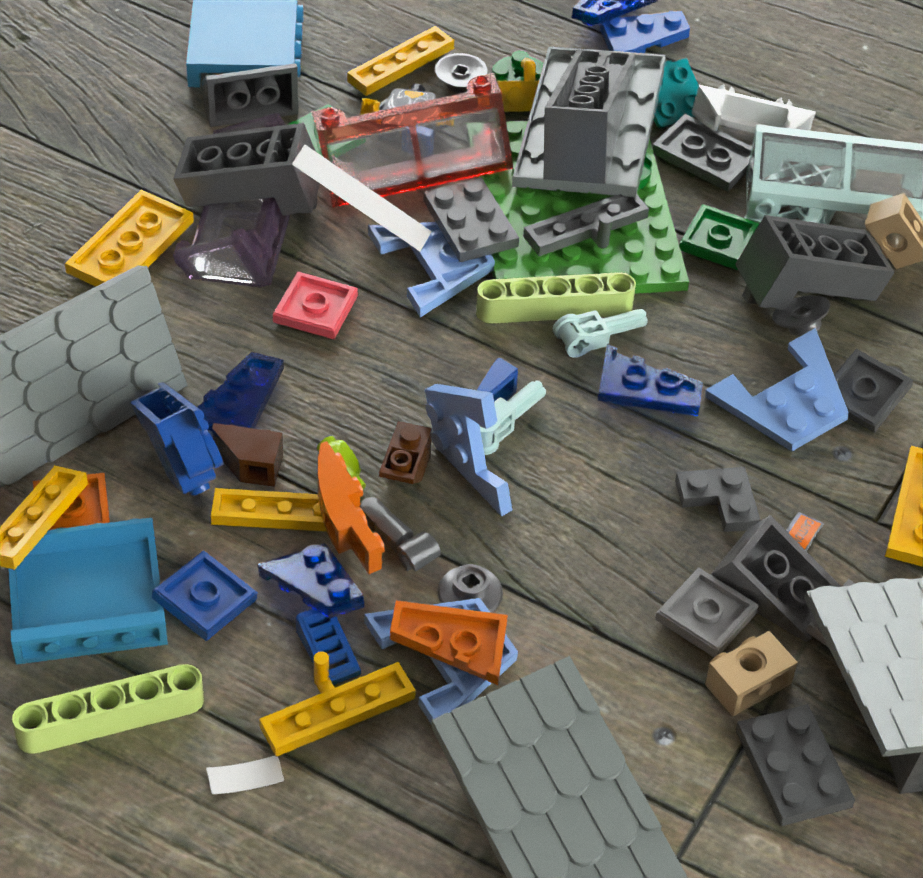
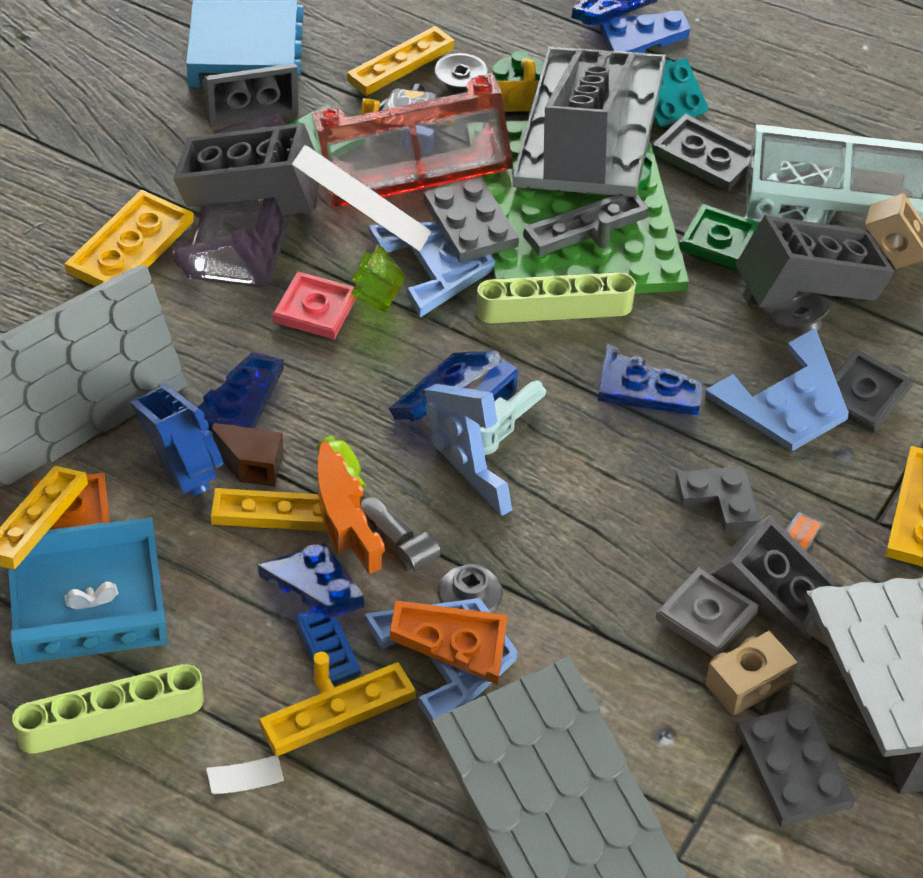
(79, 600): none -> white piece
(204, 595): blue tile -> none
(377, 279): none -> clear neon green slope
(407, 453): reddish brown slope -> none
(454, 371): none -> clear blue wing
(592, 331): light aqua connector -> none
(744, 112): white hose -> none

